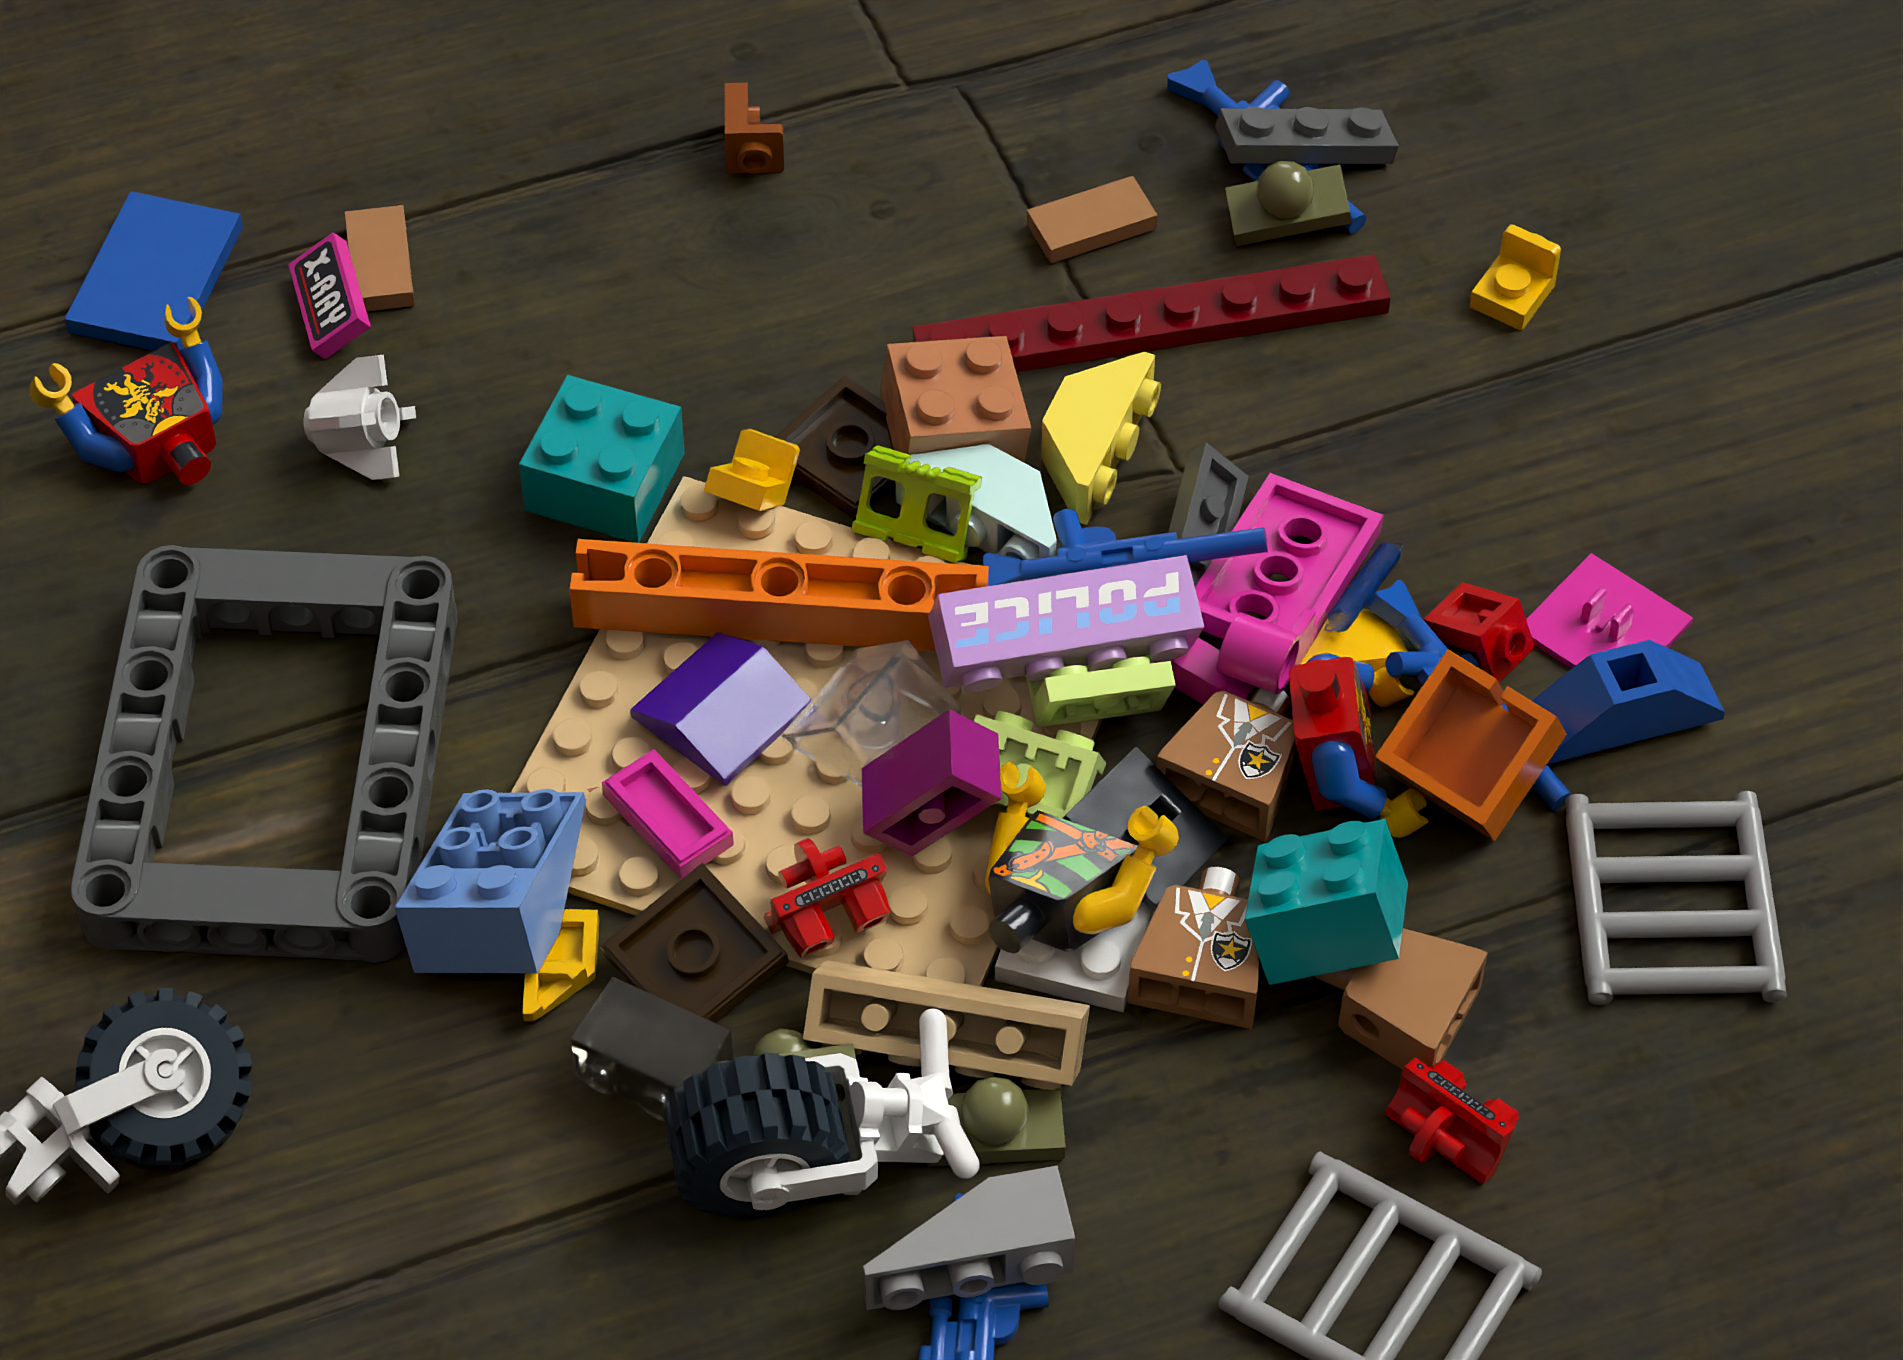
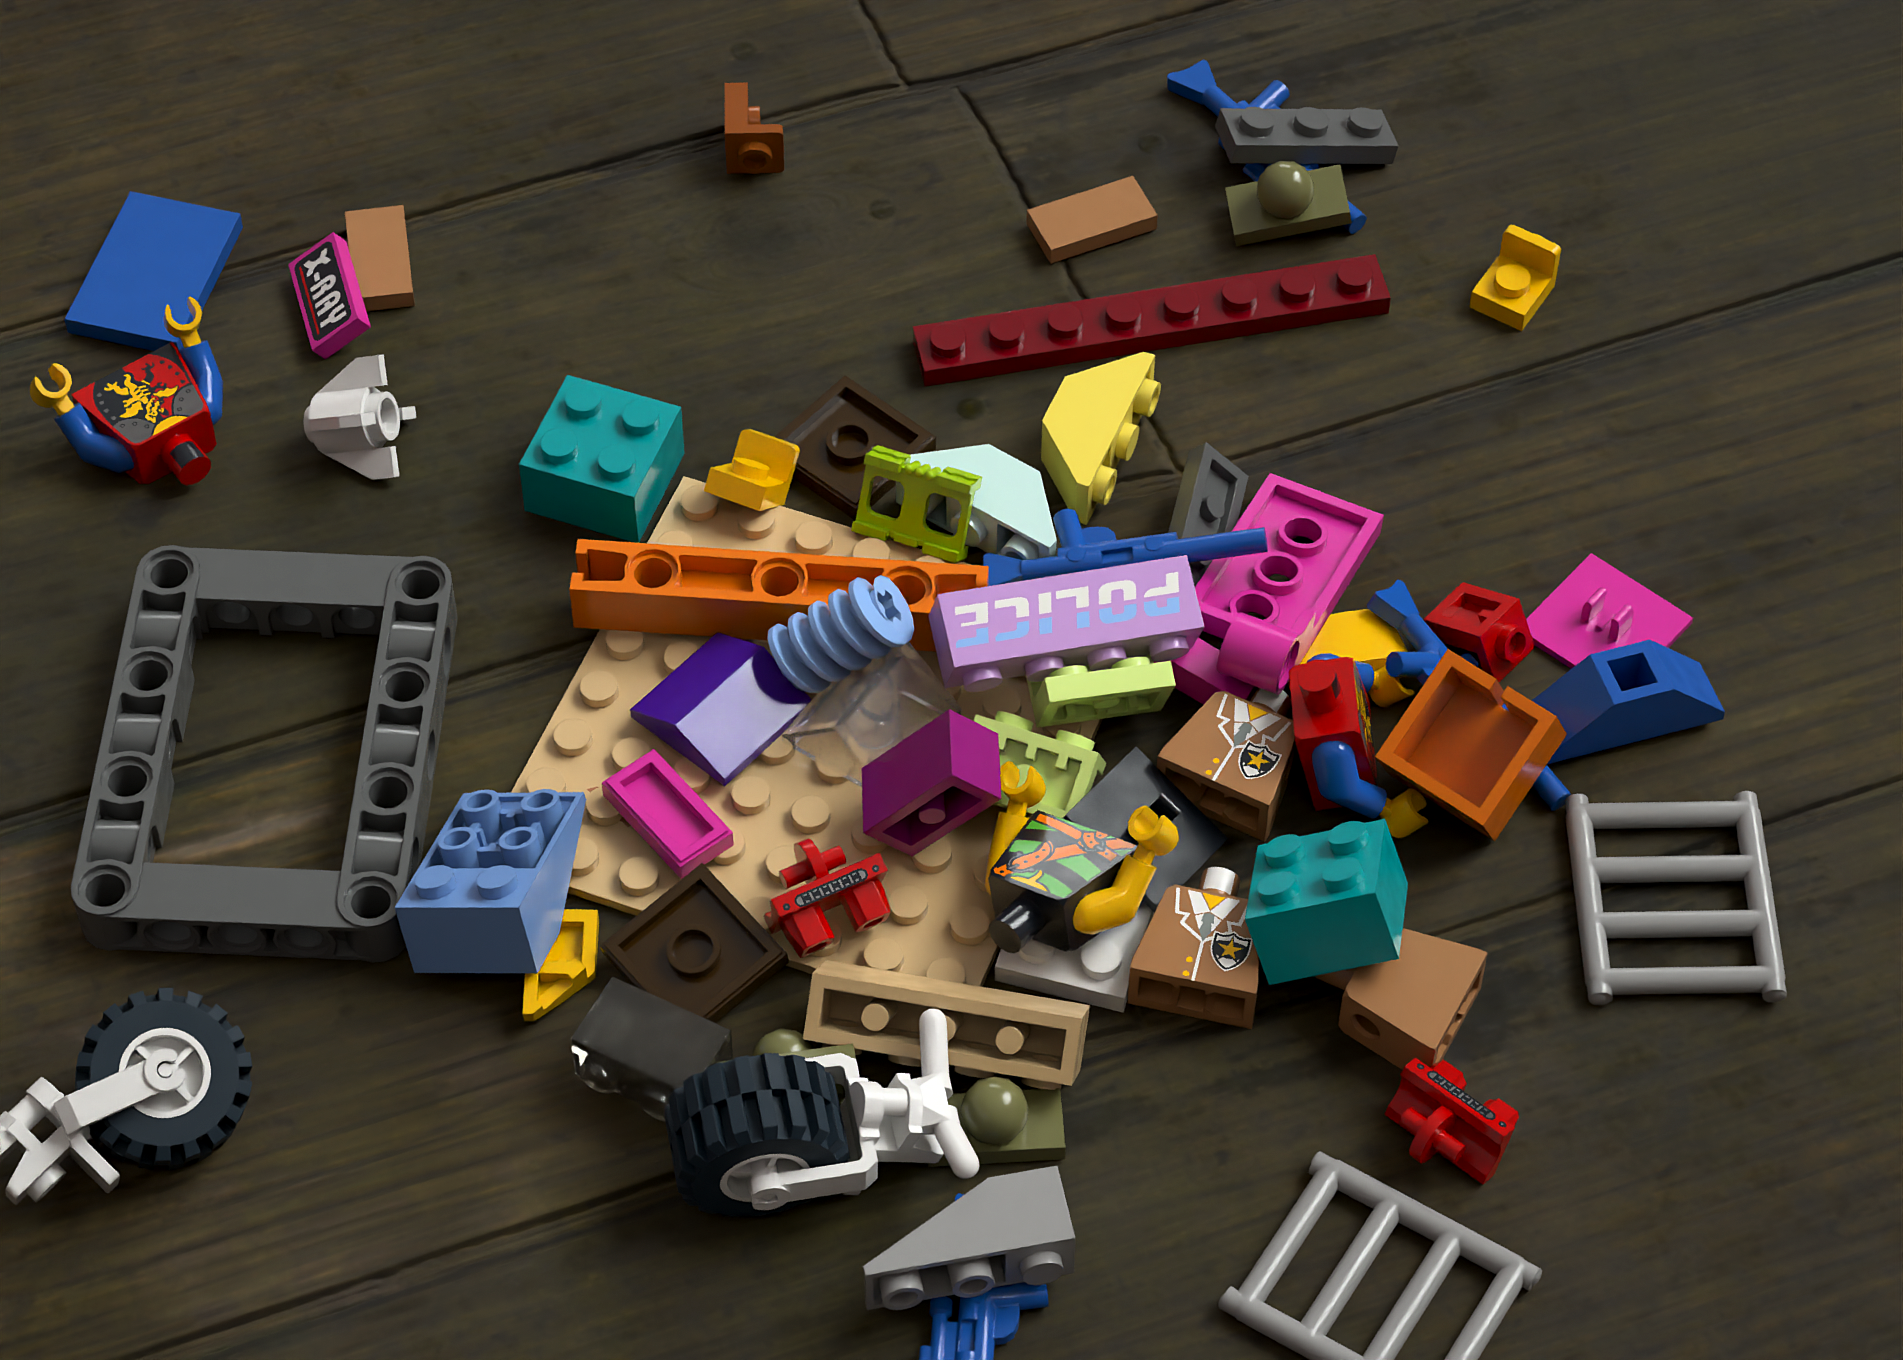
(841, 634): none -> light blue piece
(954, 396): nougat brick -> none
(1354, 607): blue piece -> none

